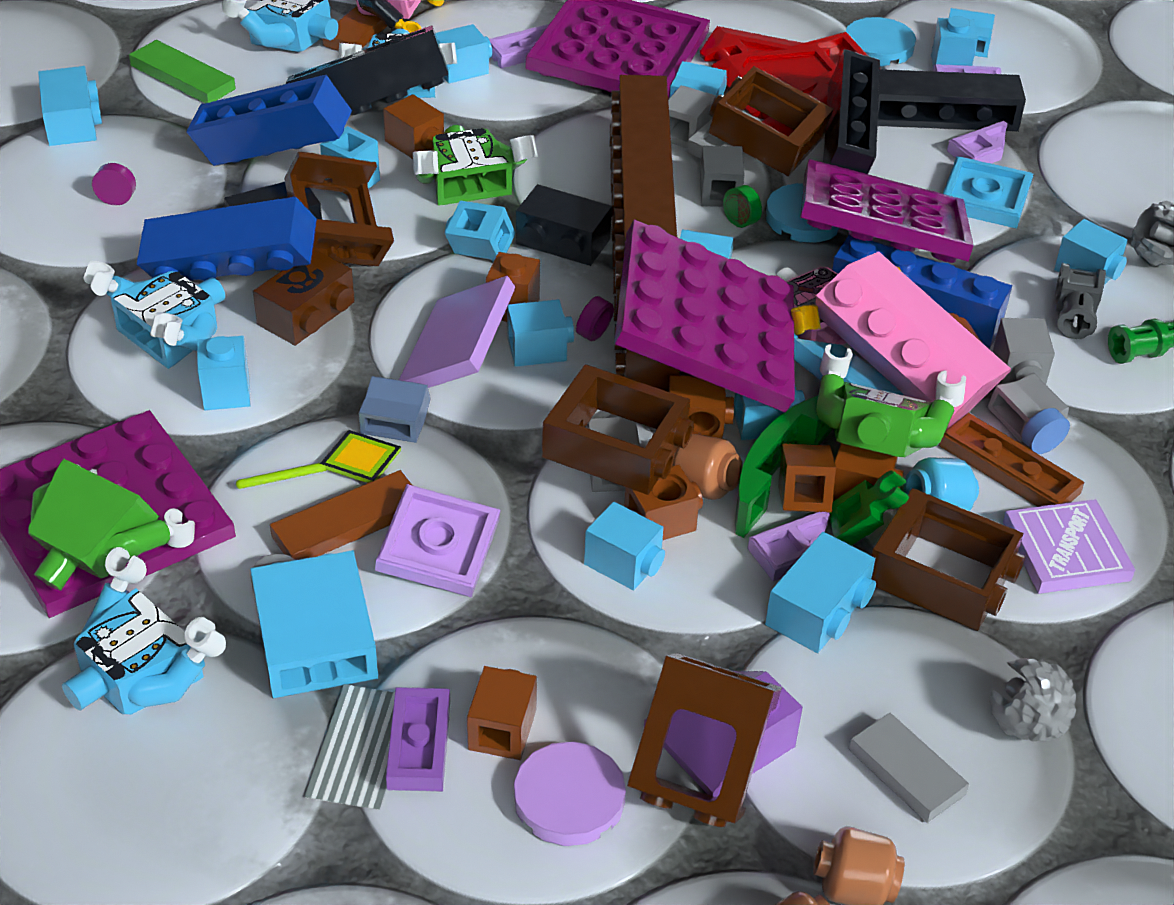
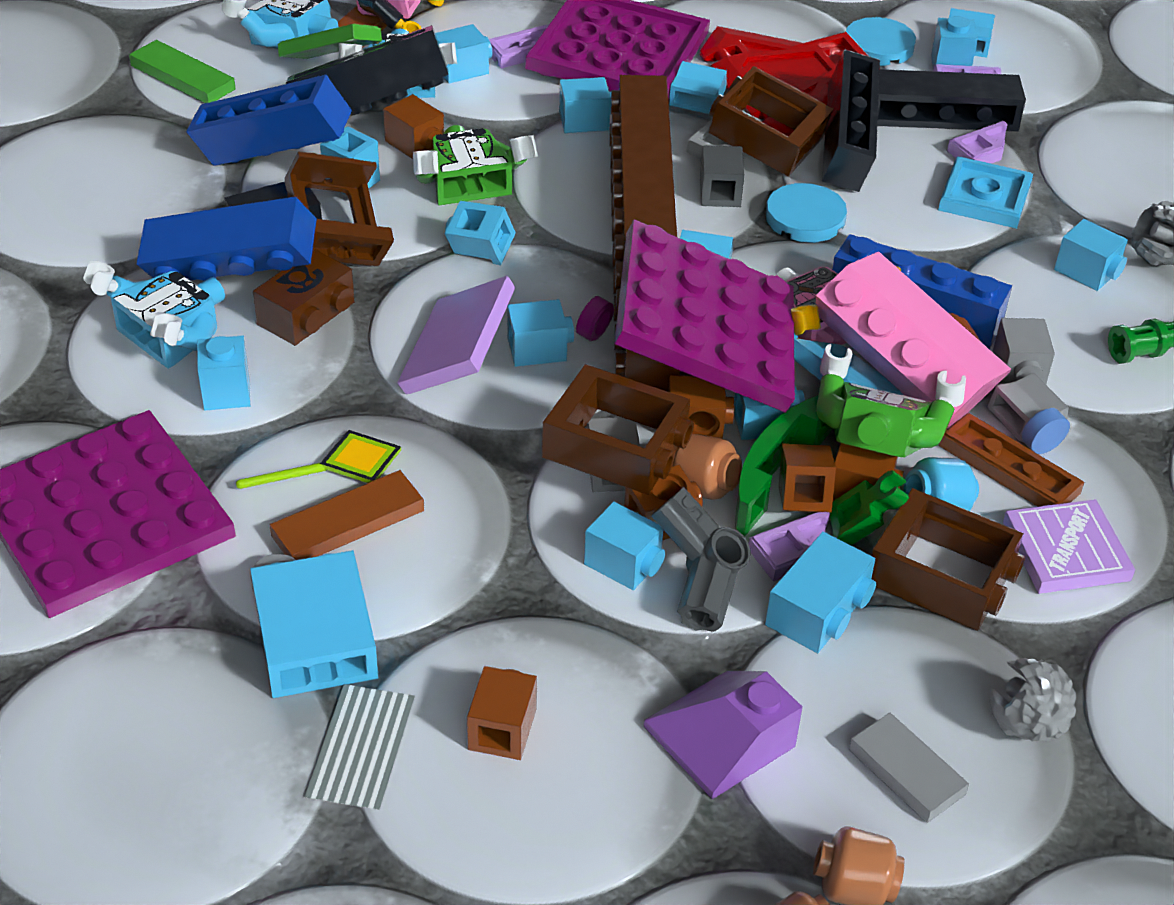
(69, 105): medium azure brick -> none
(87, 516): bright green torso -> none
(114, 184): magenta tile -> none
(134, 649): torso -> none
(328, 41): none -> bright green tile
(394, 409): sand blue piece -> none
(418, 739): medium lavender plate -> none
(438, 540): lavender tile -> none
(523, 273): dark orange brick -> none
(563, 224): black brick -> none
(569, 793): lavender tile -> none
(584, 105): none -> medium azure brick
(688, 113): light grey brick -> none
(711, 559): none -> dark grey piece
(716, 695): reddish brown window -> none
(742, 206): green tile -> none
(886, 210): magenta plate -> none
(1078, 295): dark grey connector -> none

